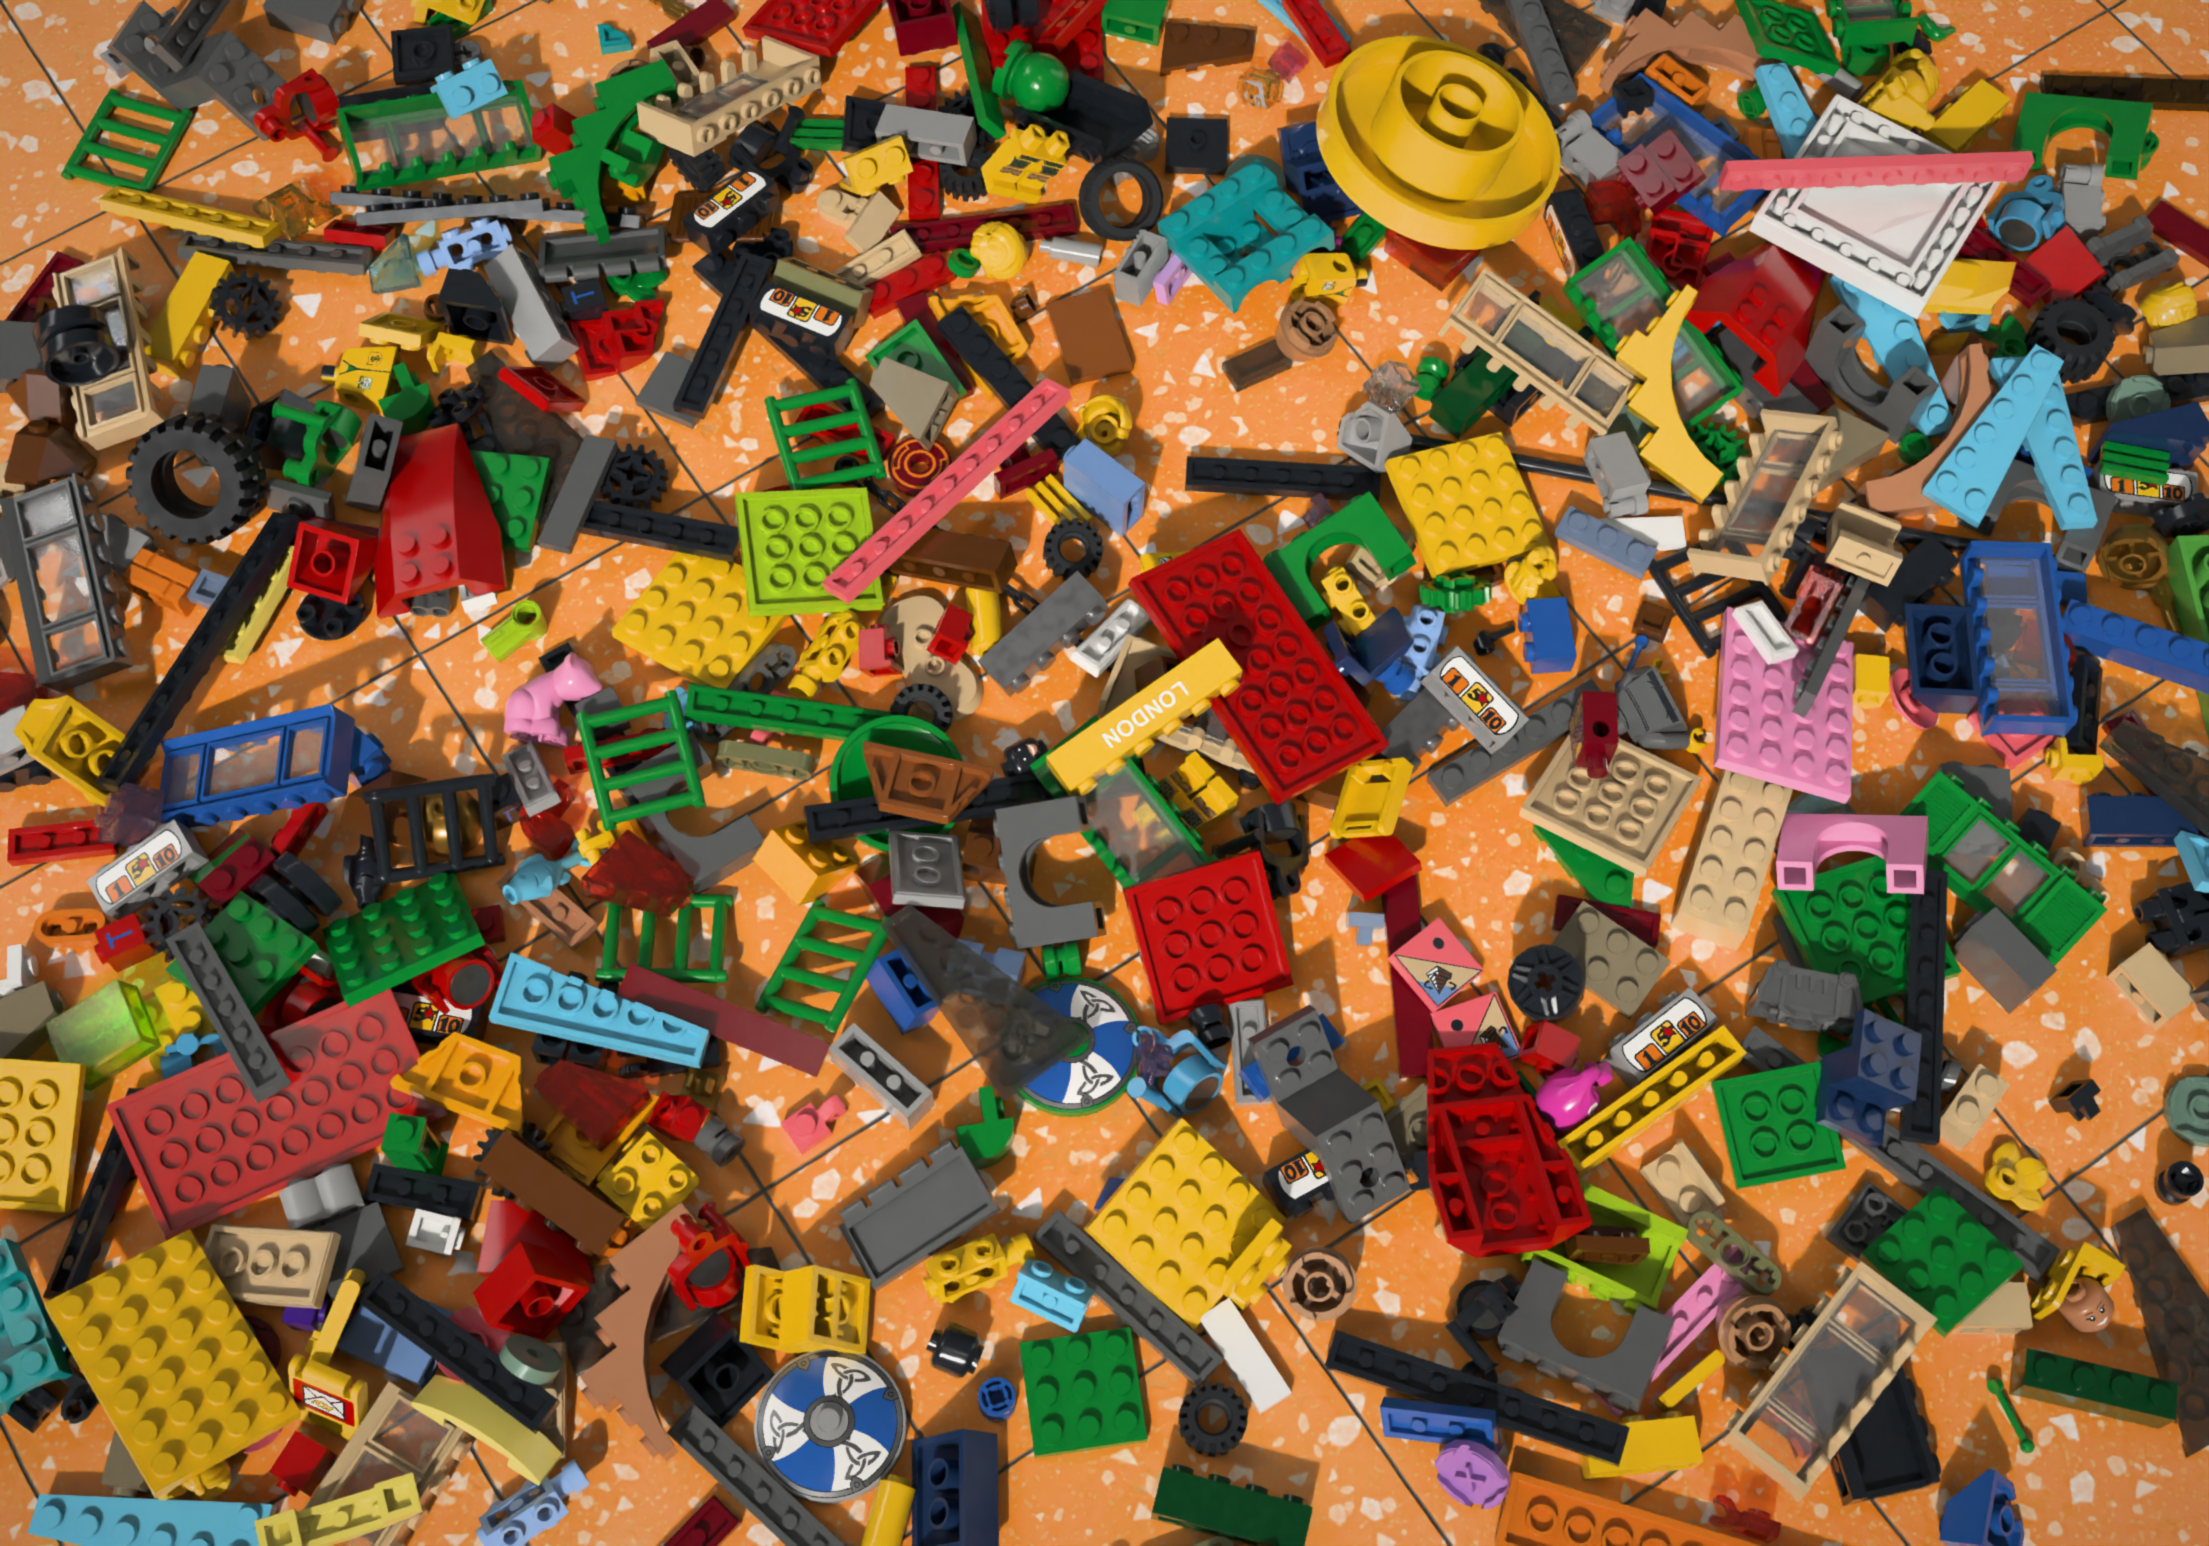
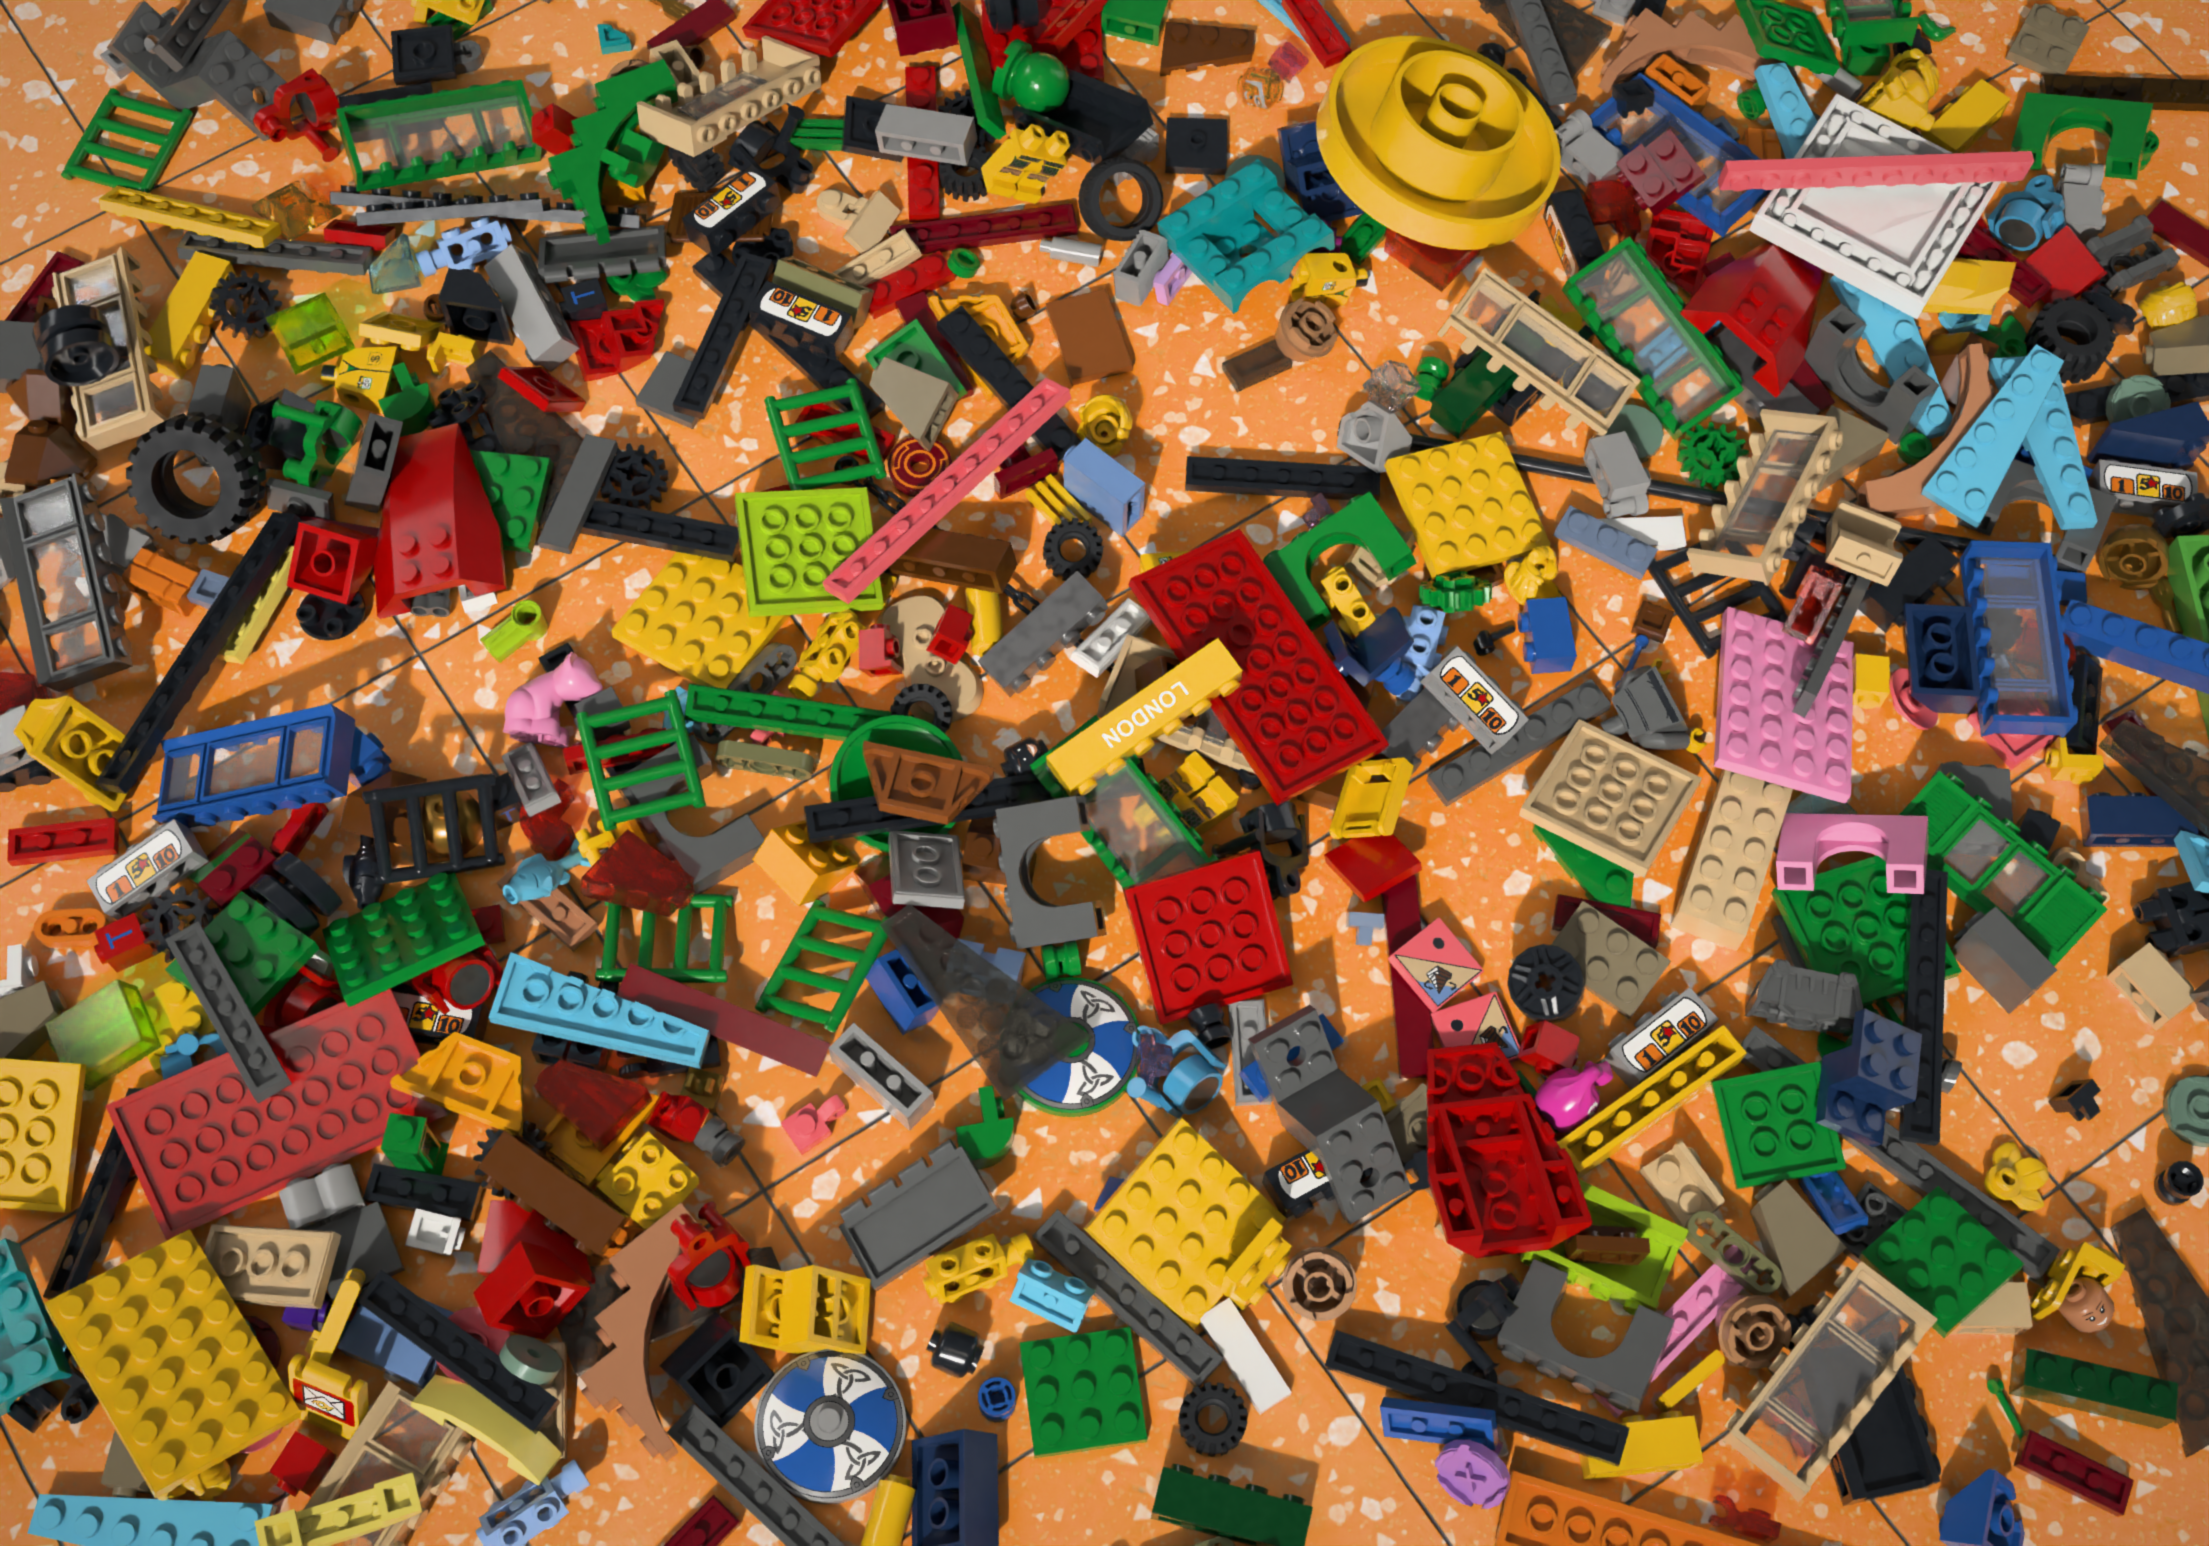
(129, 815): brick -> none
(310, 333): none -> clear neon green brick
(470, 88): medium azure bracket -> none
(876, 166): yellow bracket -> none
(999, 249): yellow hair -> none
(1594, 732): dark red torso -> none
(1649, 359): yellow arch -> none
(1765, 632): white tile -> none
(1793, 1236): none -> dark tan slope
(1834, 1202): none -> blue plate
(1971, 1106): tan brick -> none
(2047, 41): none -> dark tan plate
(2073, 1473): none -> dark red tile
(2133, 458): green tile -> none

